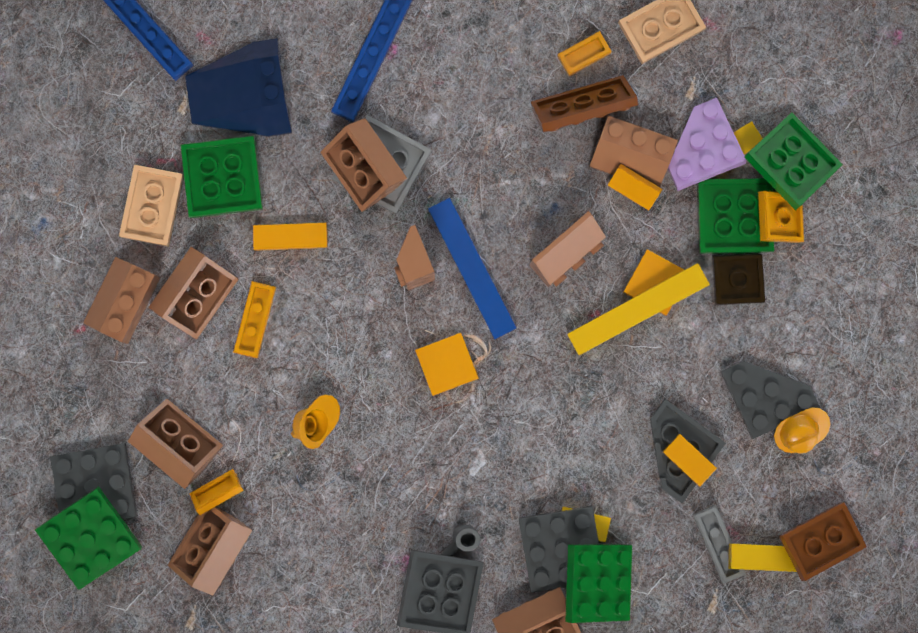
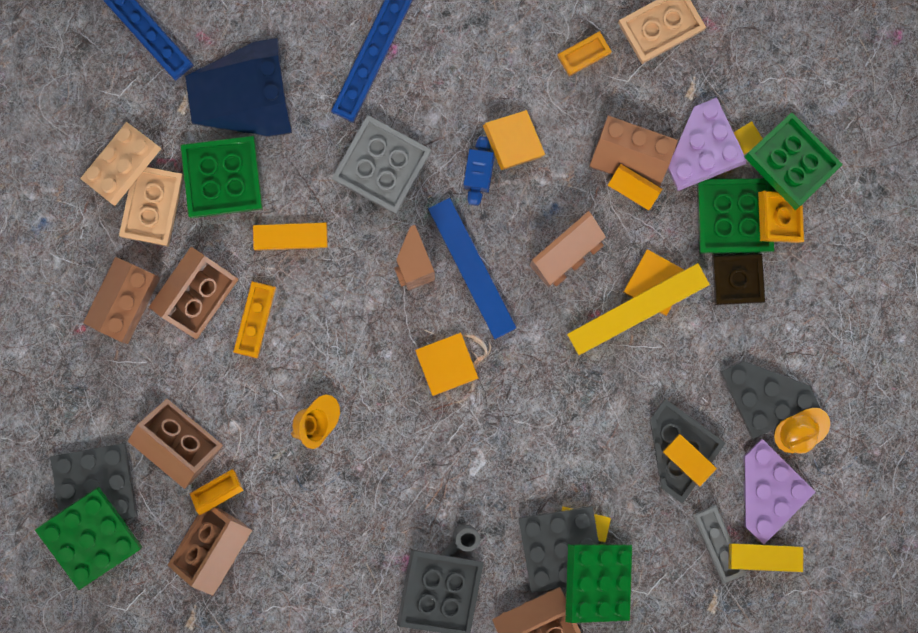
(120, 163): none -> light nougat plate
(363, 164): nougat slope -> none
(478, 171): none -> blue piece
(513, 140): none -> light orange tile
(584, 103): dark orange plate -> none
(770, 491): none -> lavender plate
(822, 541): dark orange plate -> none

